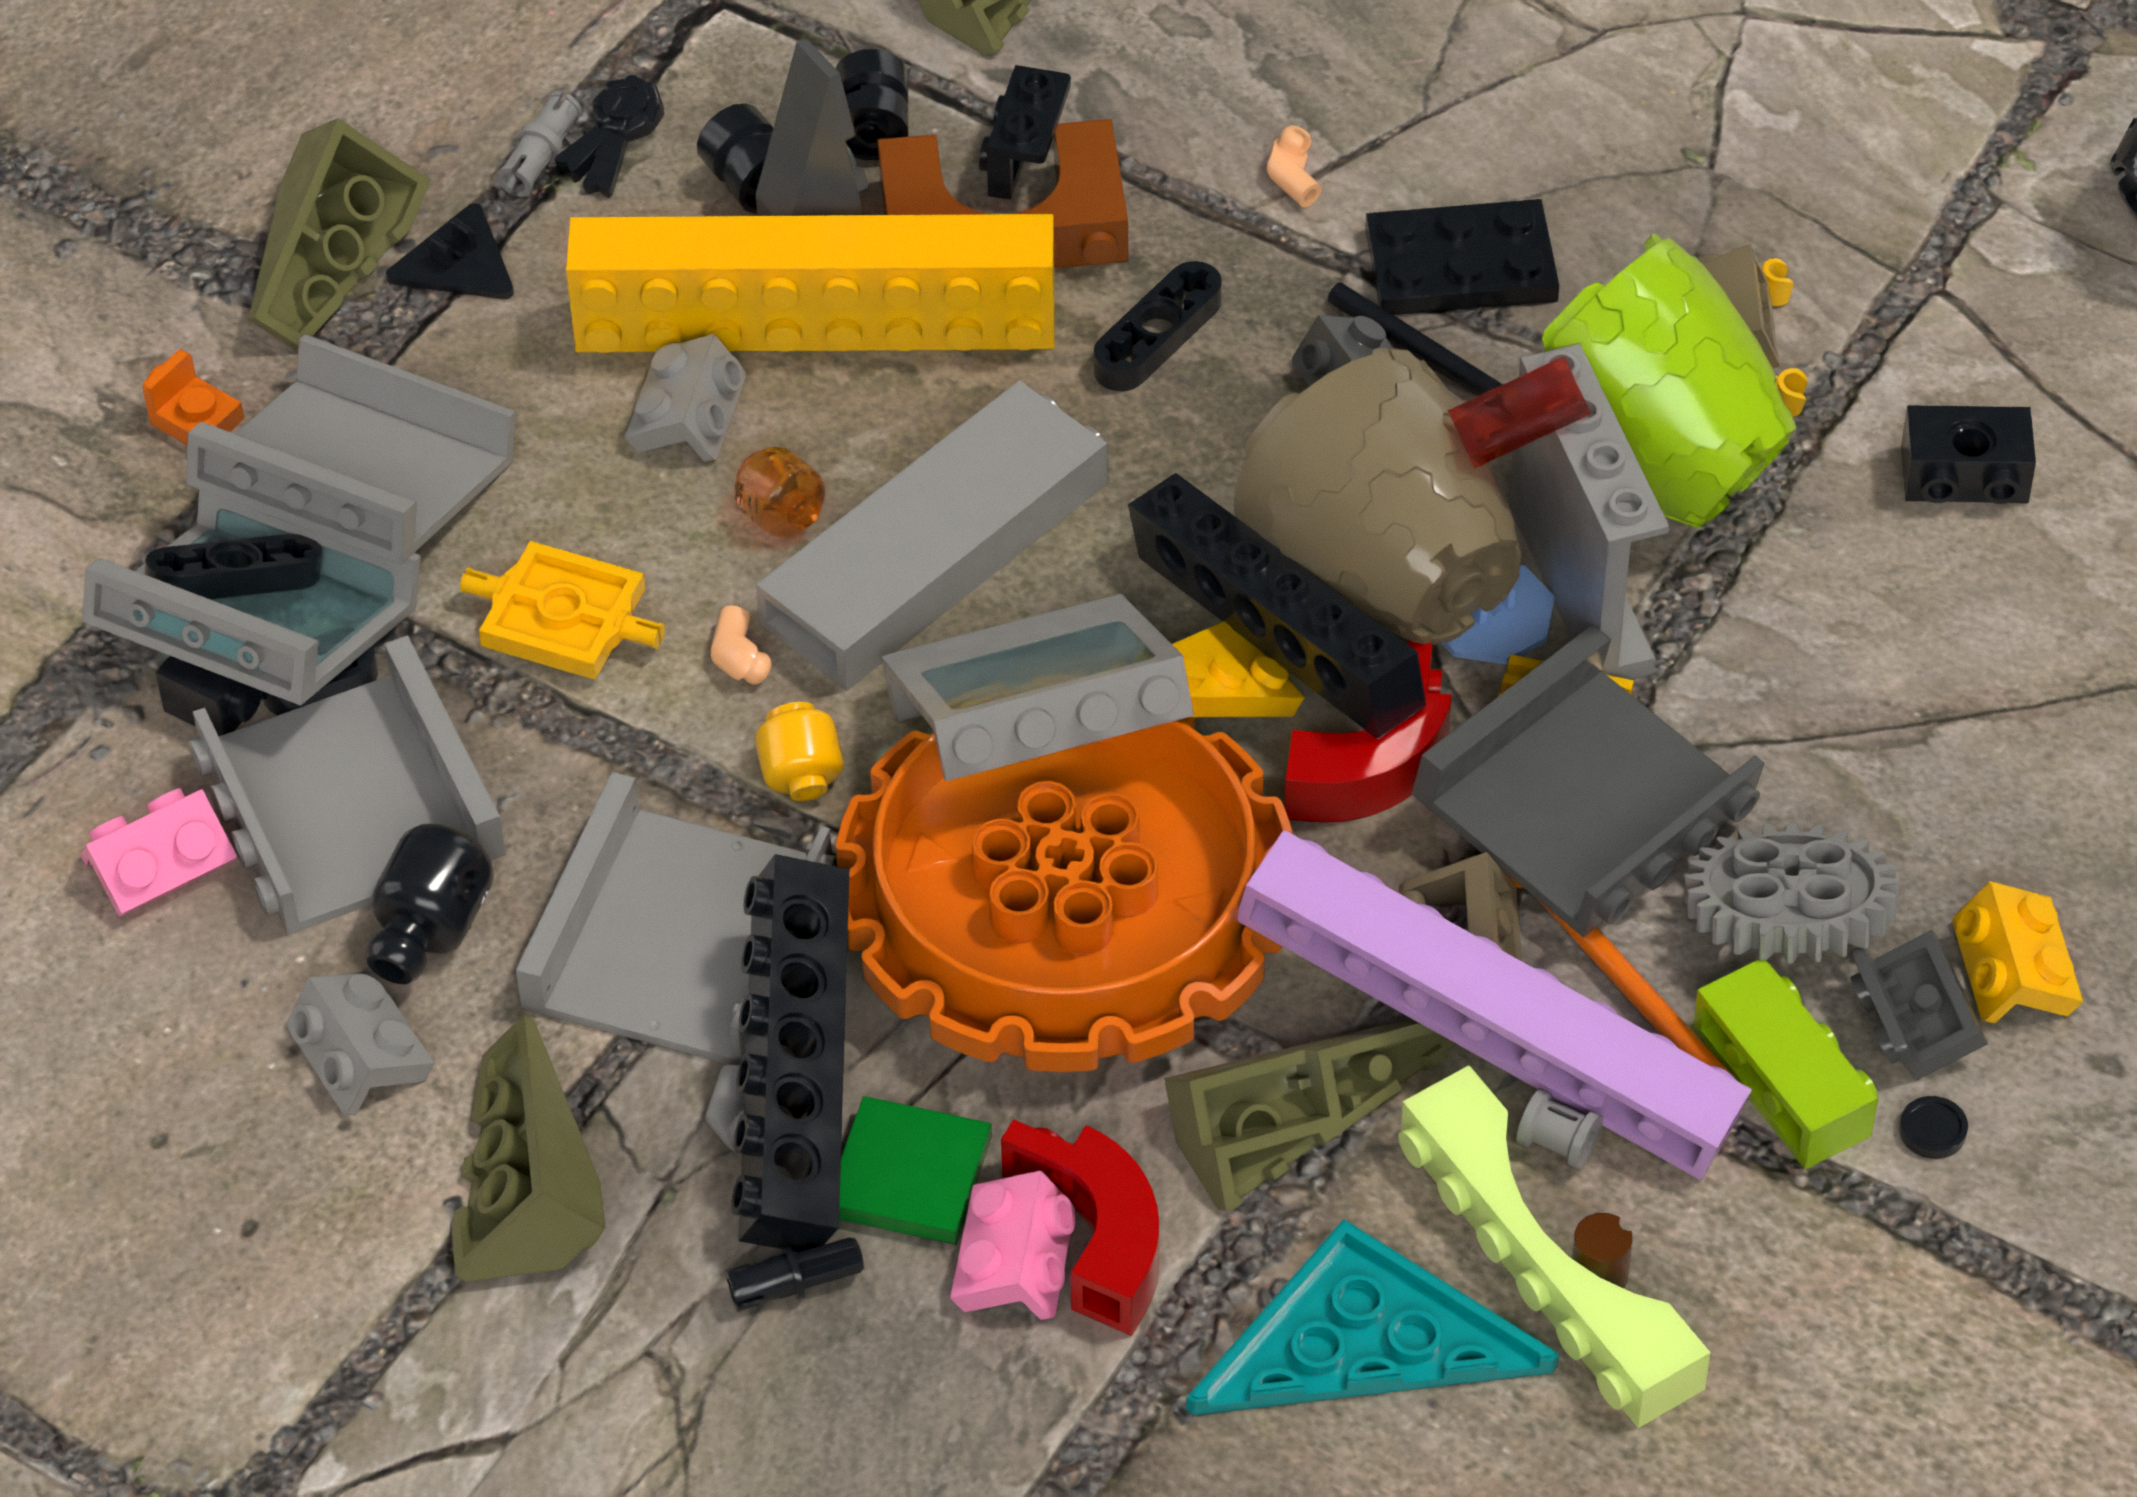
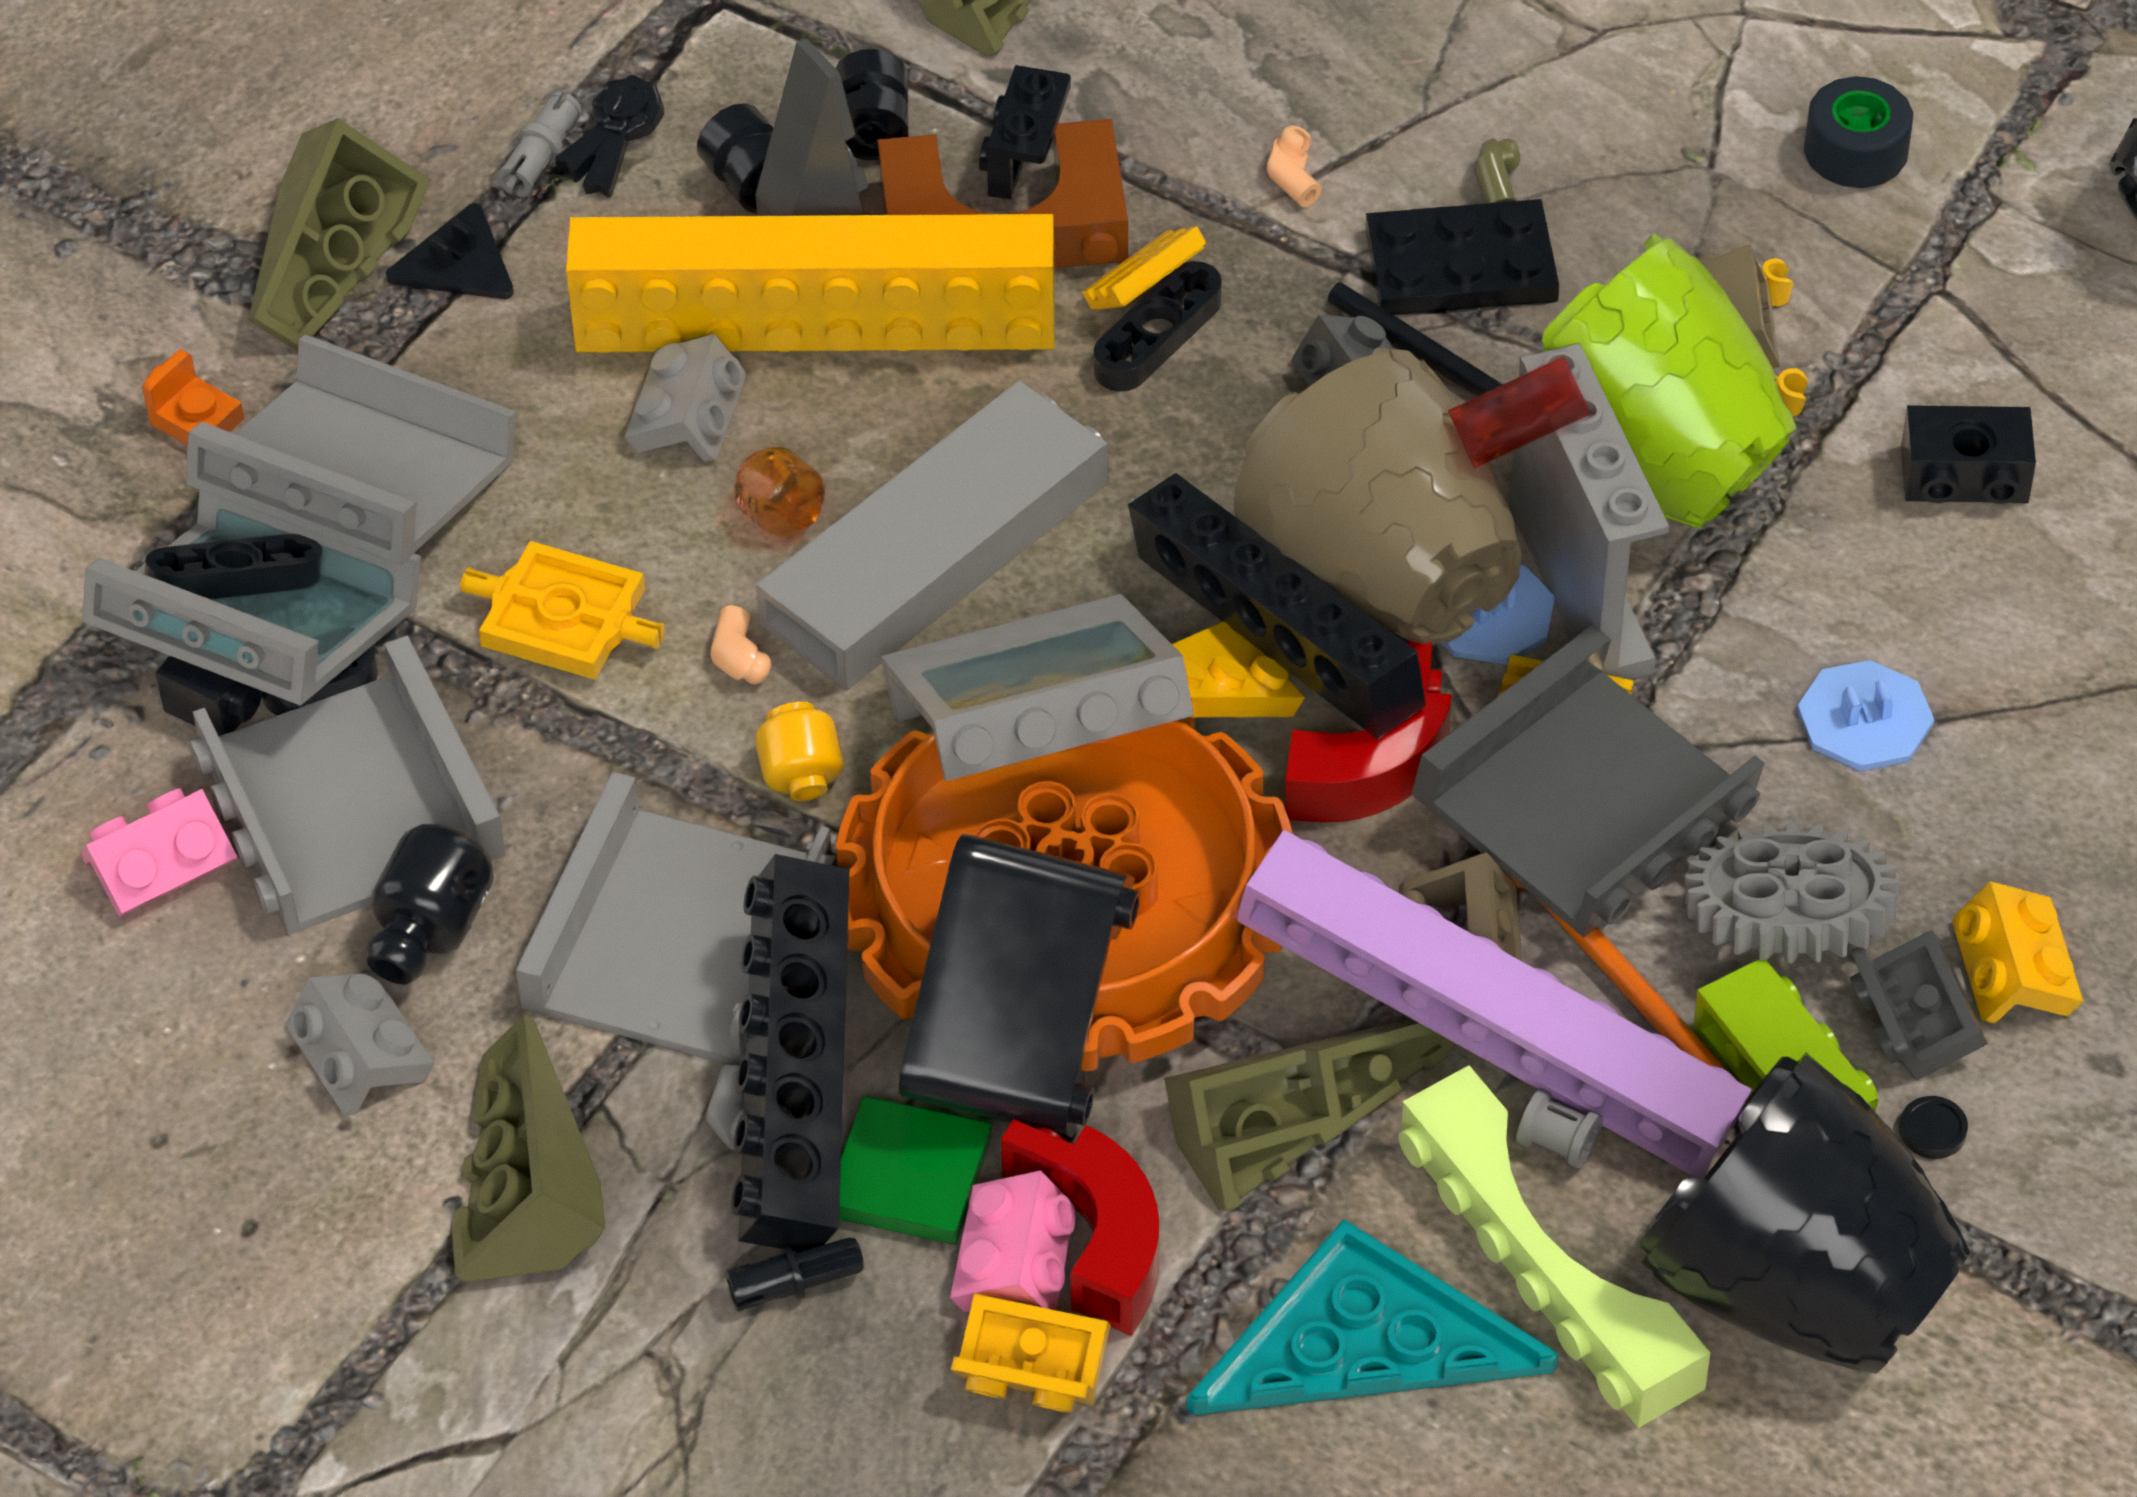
(1014, 984): none -> black windscreen
(1031, 1352): none -> yellow bracket
(1144, 268): none -> yellow tile
(1492, 169): none -> olive arm
(1603, 1247): reddish brown piece -> none
(1810, 1226): none -> black piece
(1858, 132): none -> black wheel
(1865, 715): none -> light blue piece

